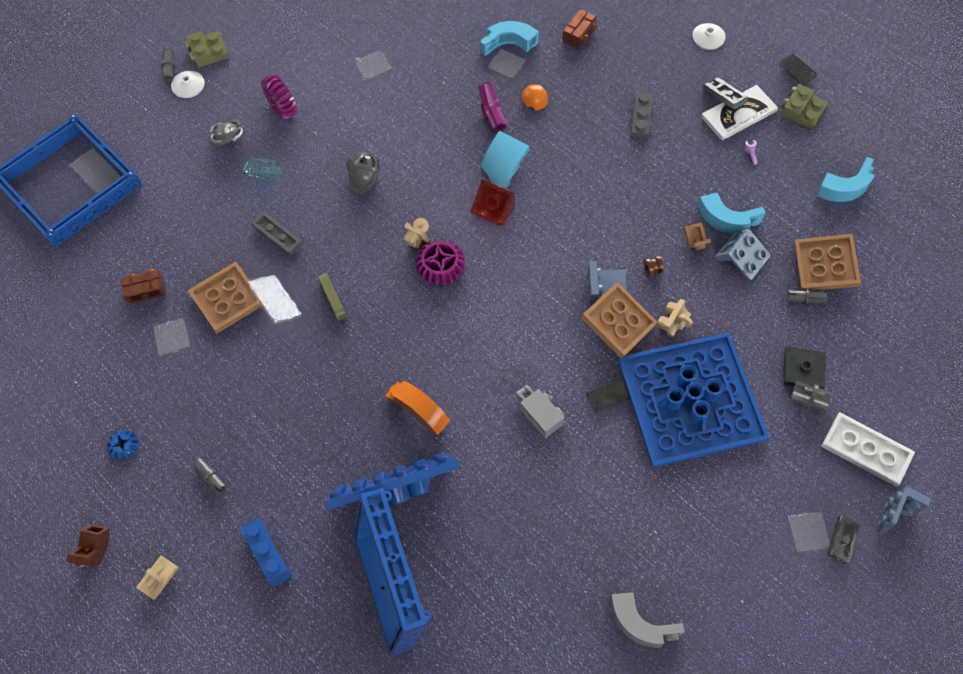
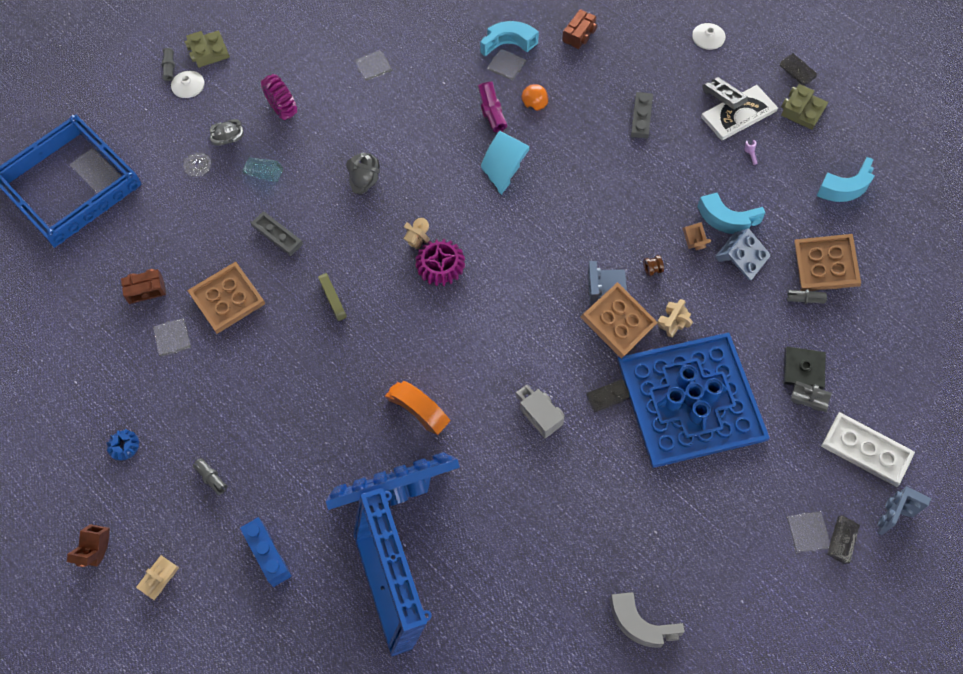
(203, 166): none -> clear gear
(274, 299): clear piece -> none
(493, 202): clear red slope -> none

